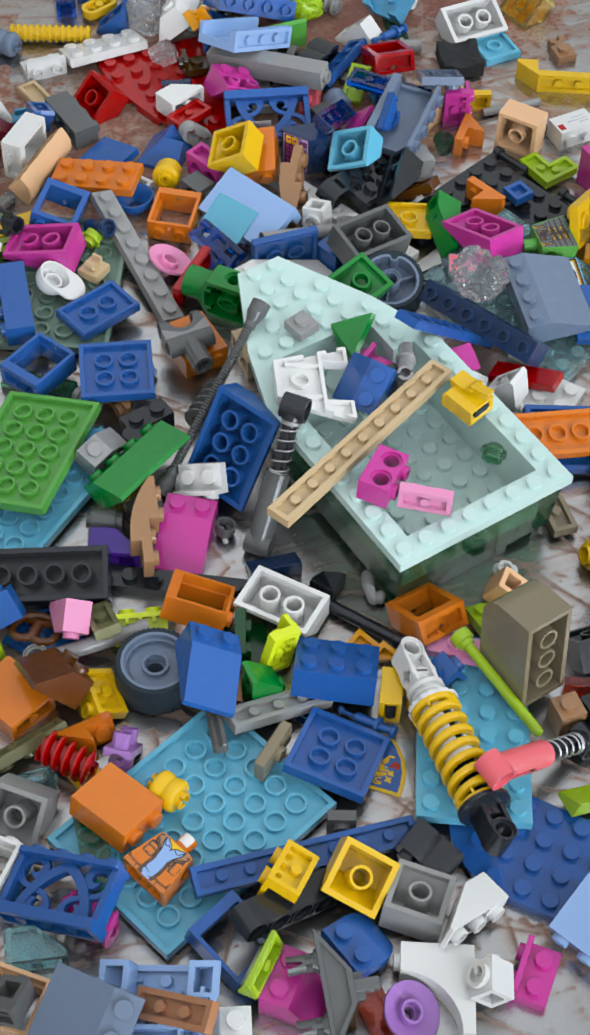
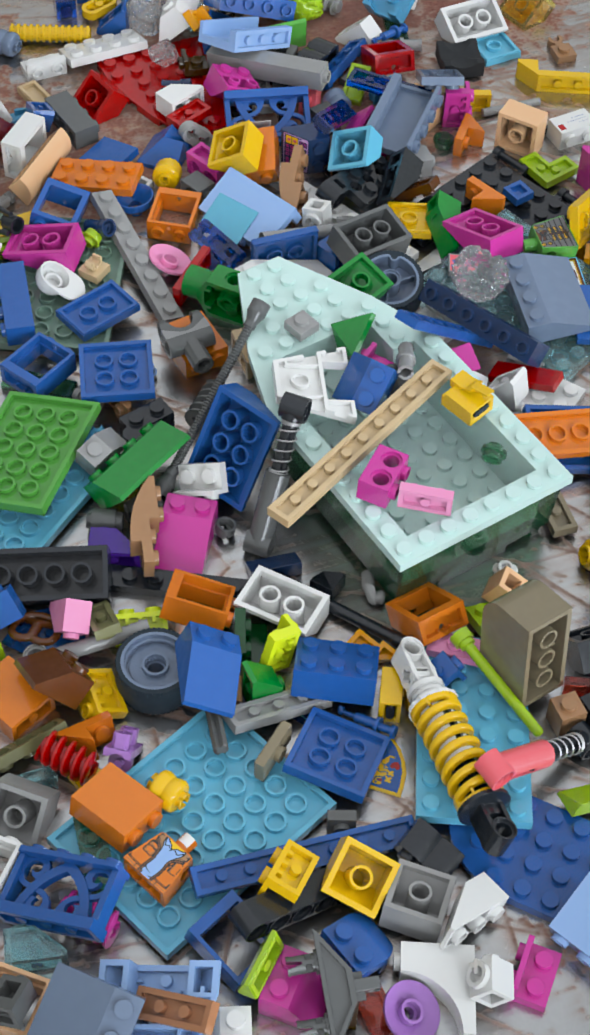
(389, 116): blue tile -> none

